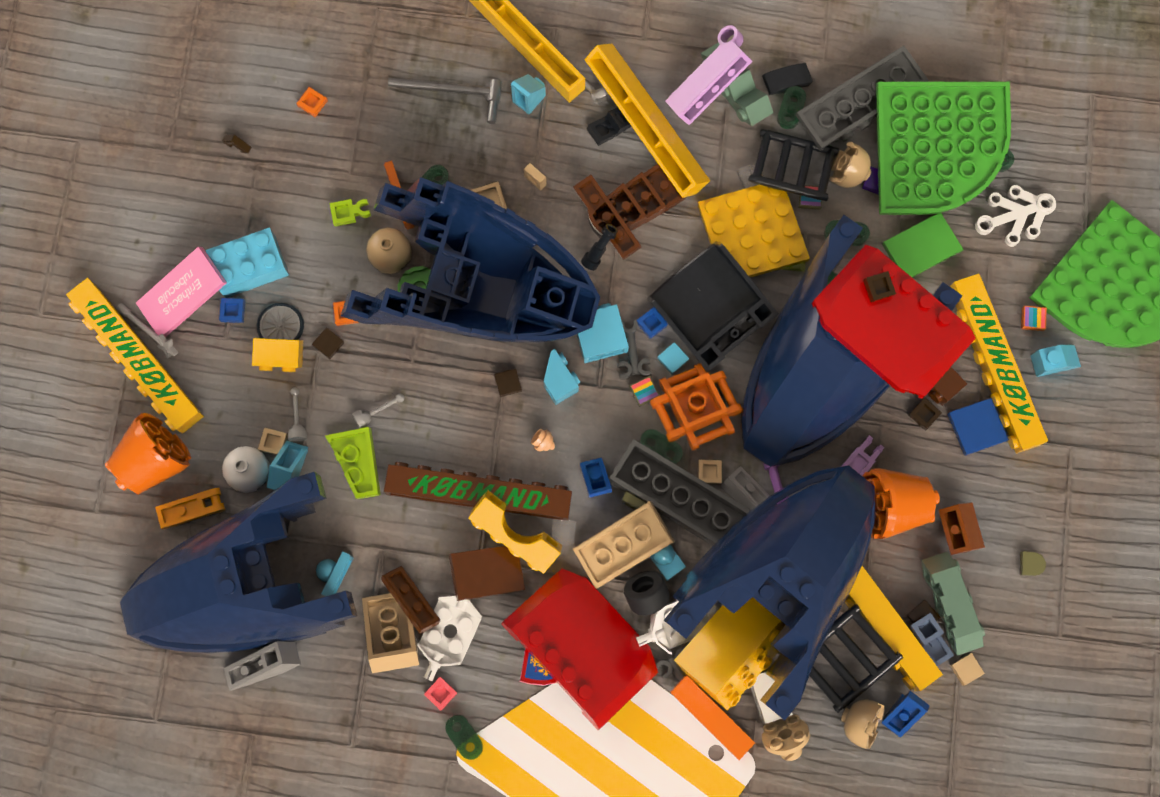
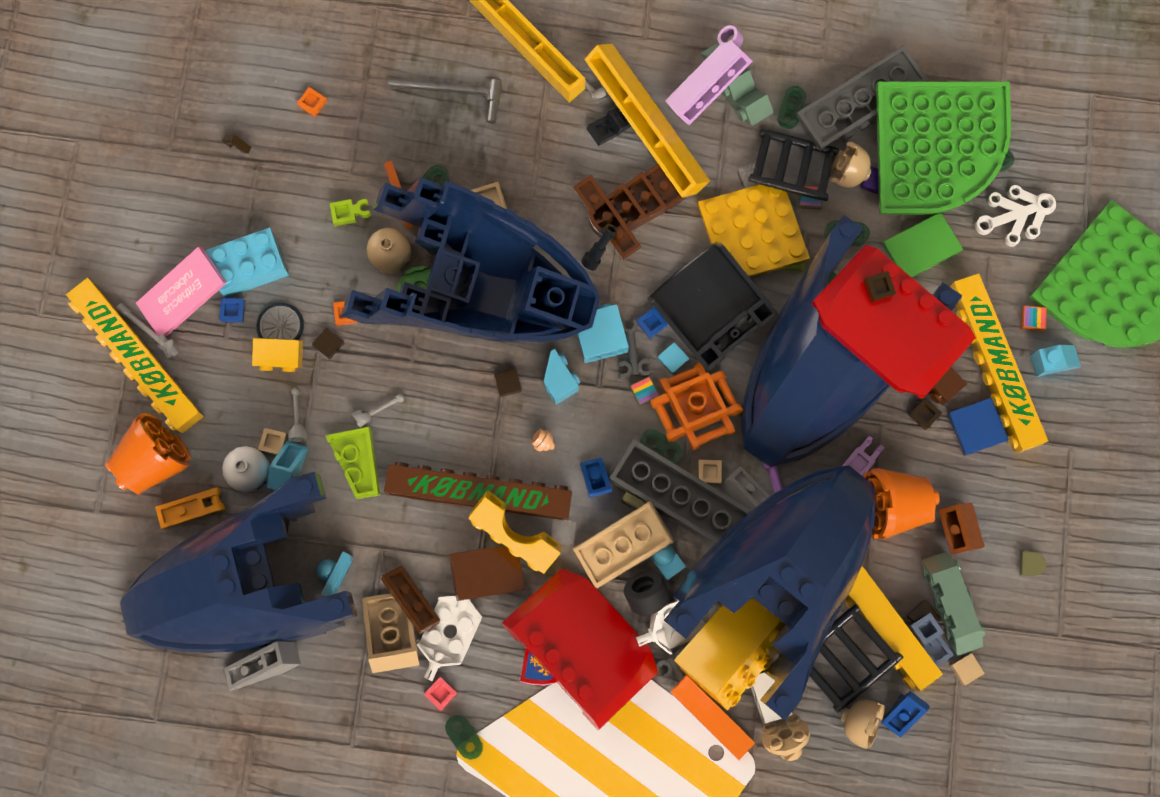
(527, 92): medium azure slope -> none
(535, 176): tan tile -> none
(781, 79): black slope -> none

